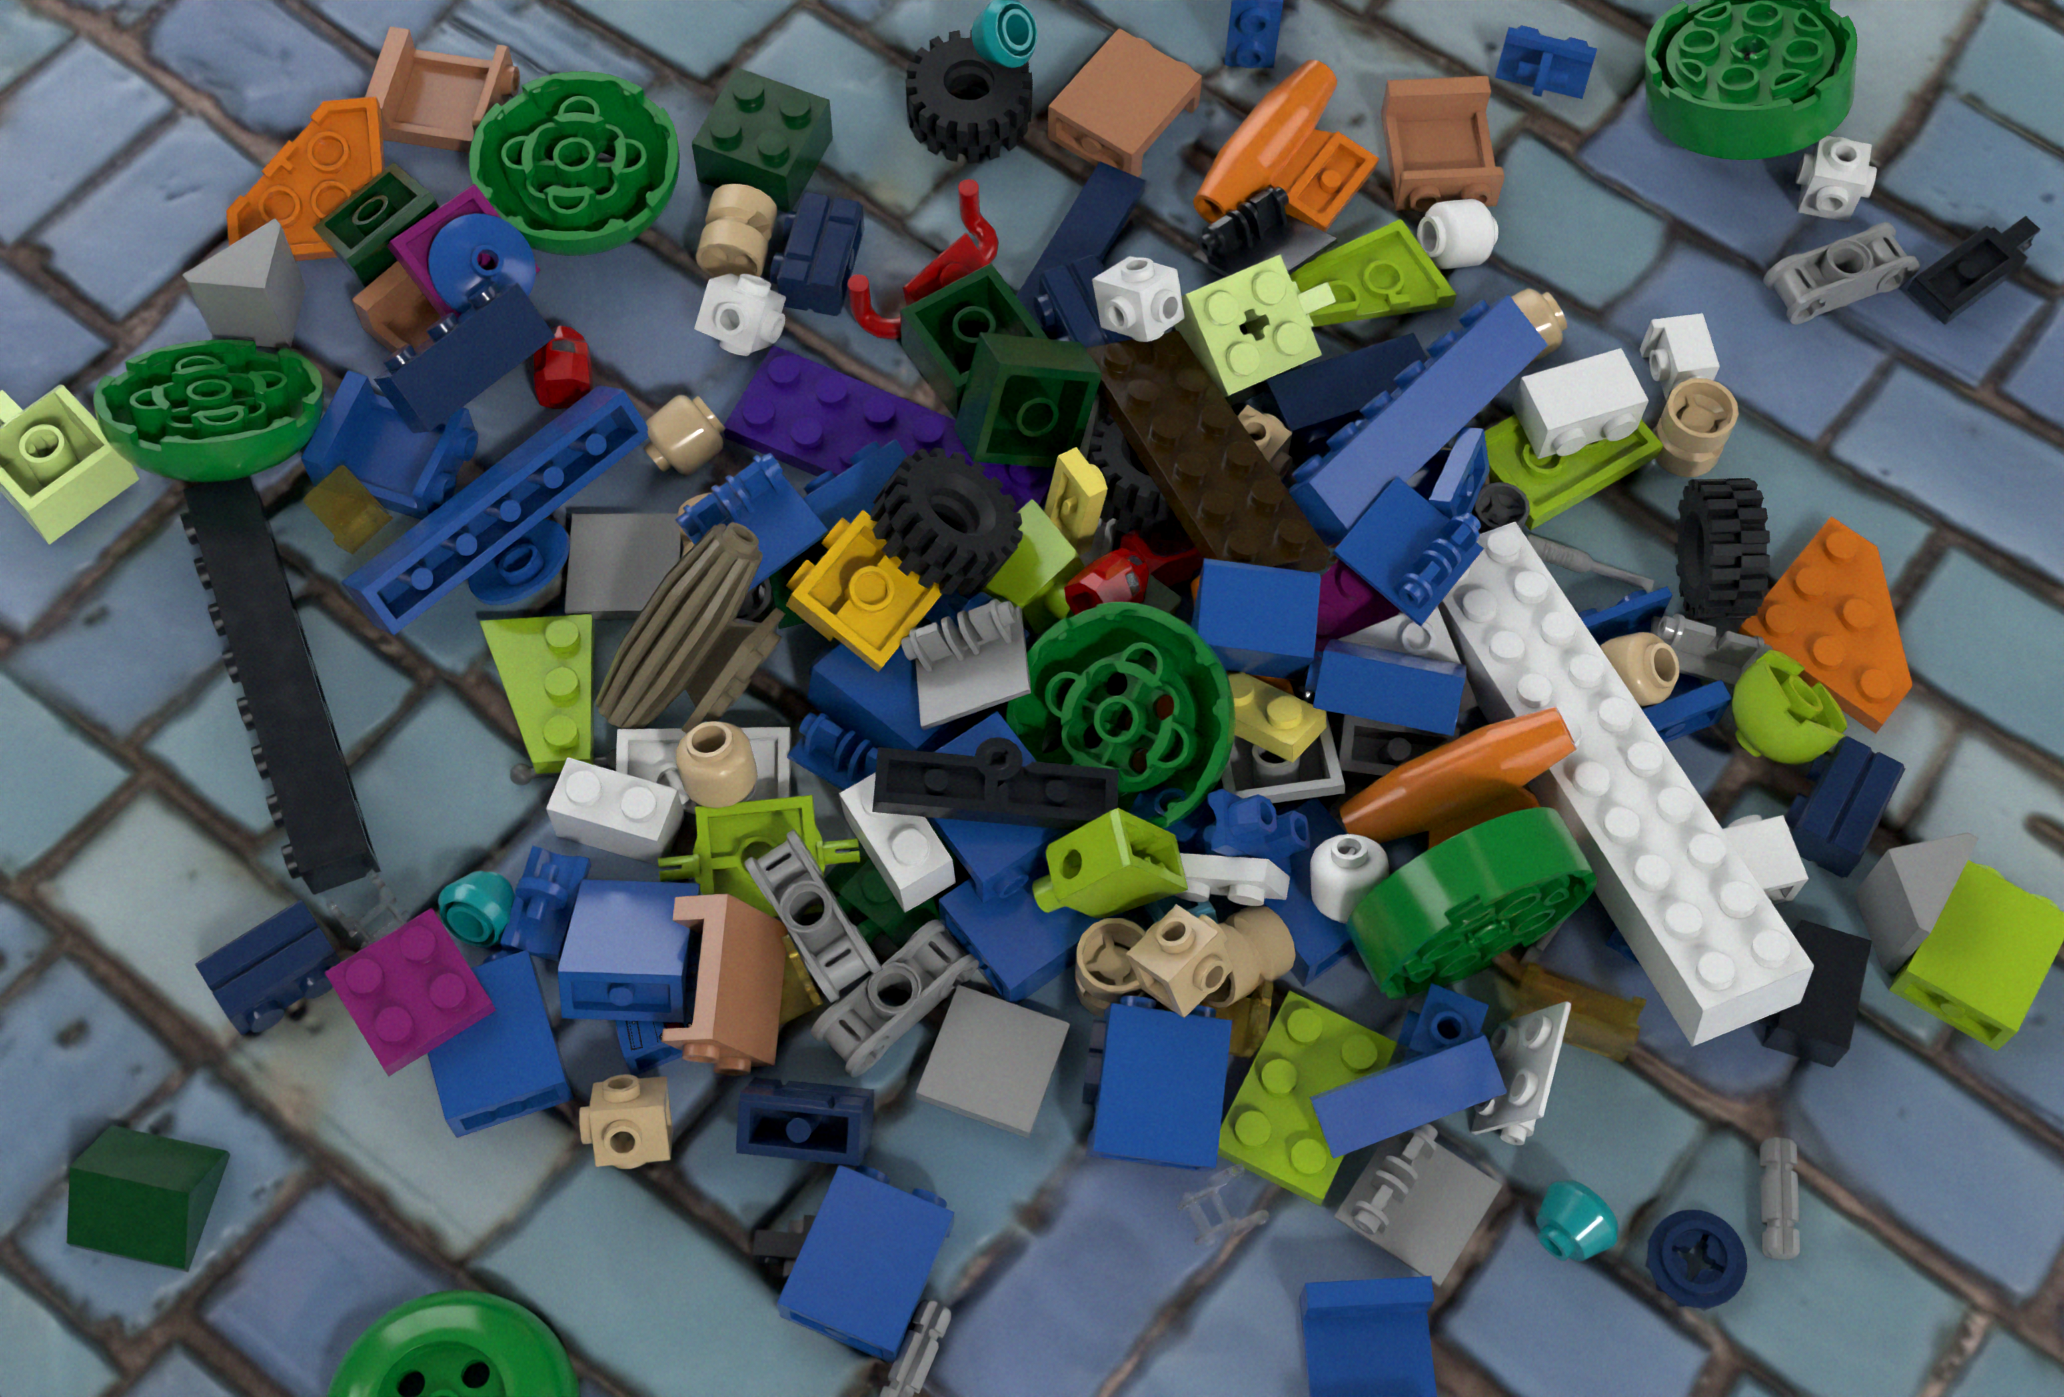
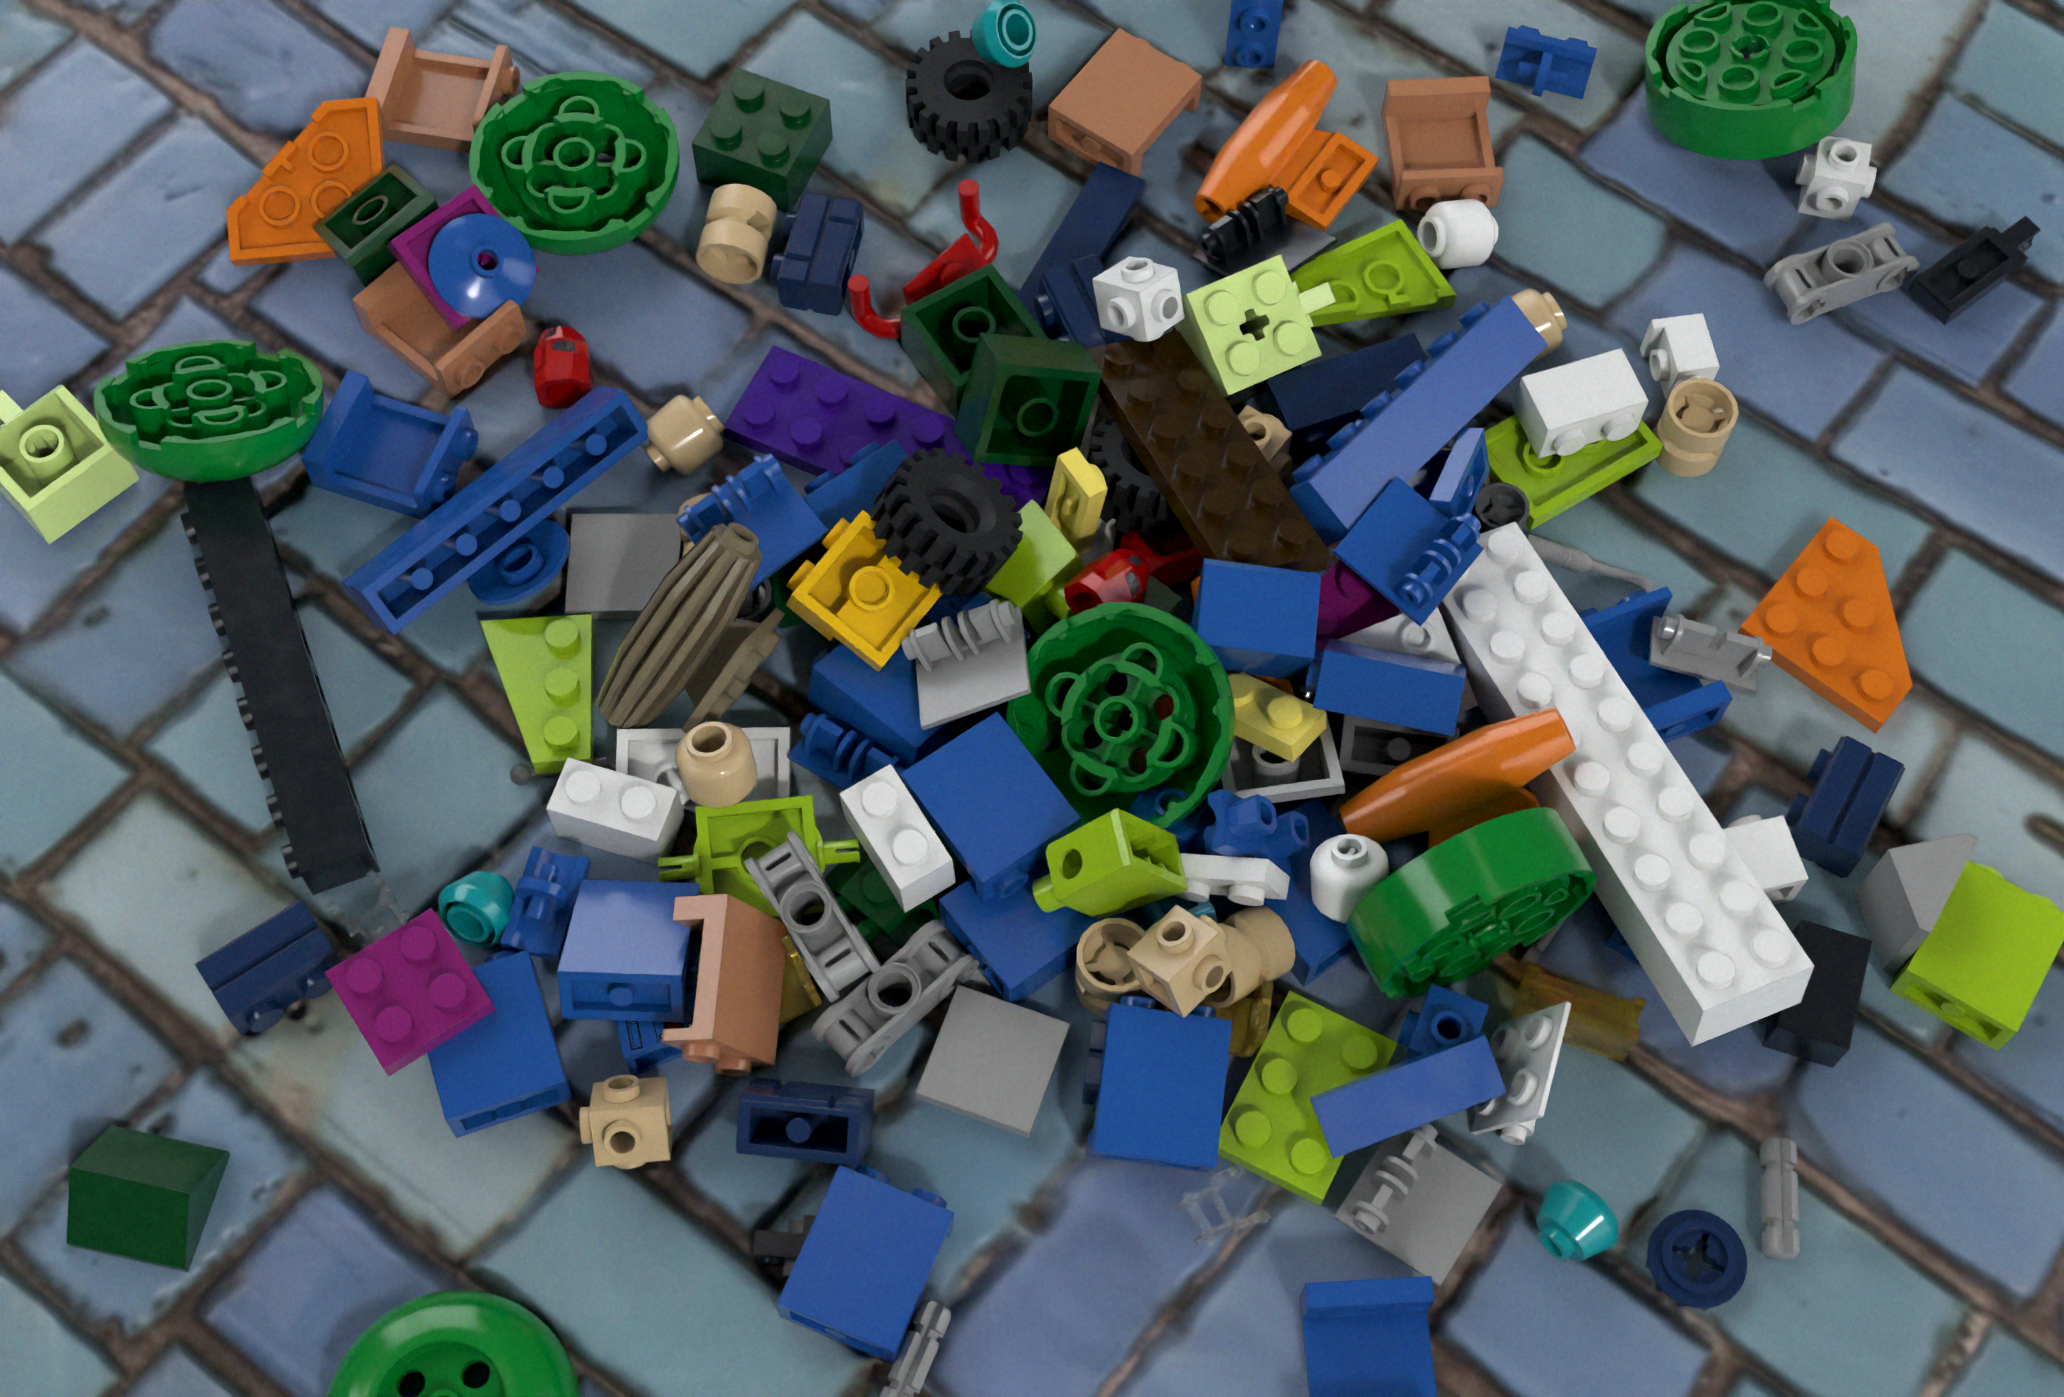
(251, 289): light grey slope -> none
(347, 509): clear yellow bracket -> none
(463, 356): dark blue brick -> none
(741, 313): white brick -> none
(992, 787): black hinge -> none
(1644, 665): tan head -> none
(1722, 548): black tyre -> none
(1782, 713): lime cylinder -> none

